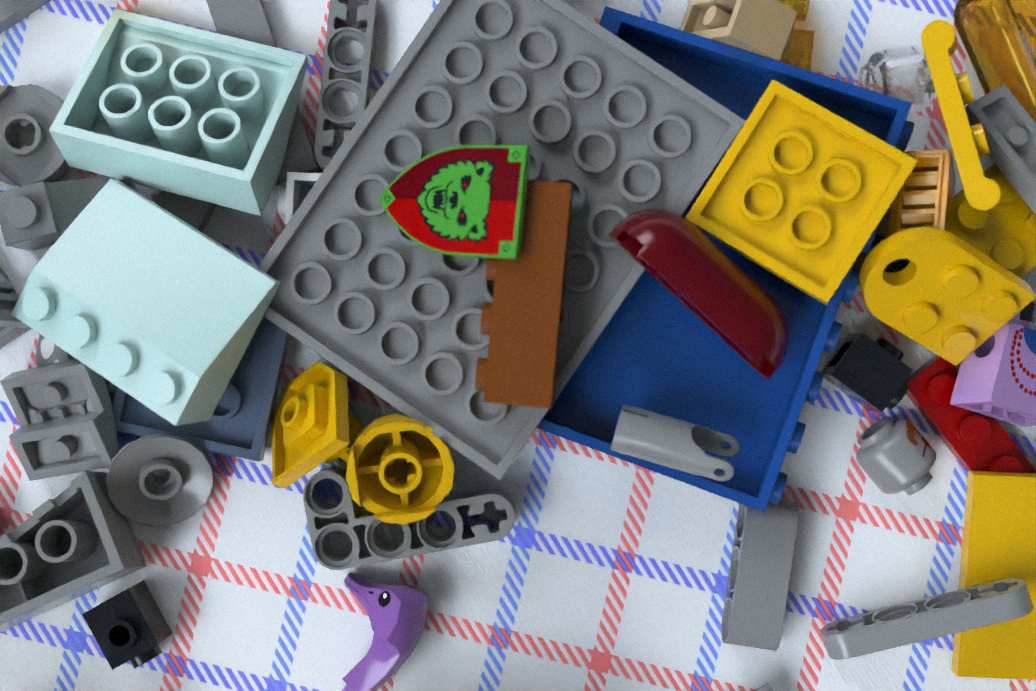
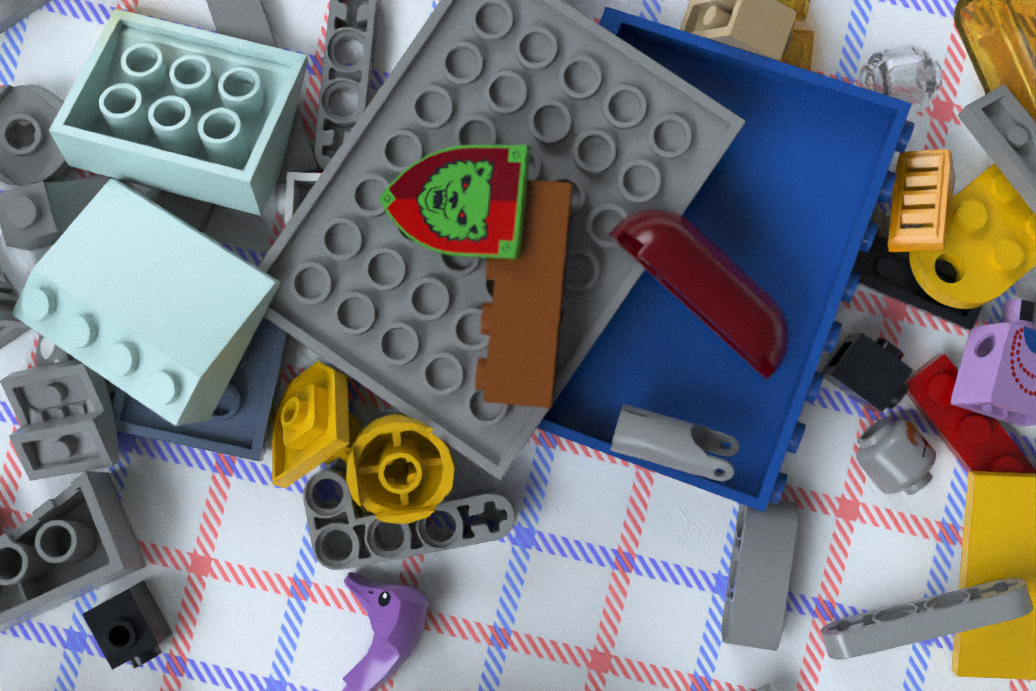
(164, 498): light grey dish -> none
(800, 191): yellow plate -> none
(945, 296): yellow plate -> none
(953, 93): yellow plate -> none

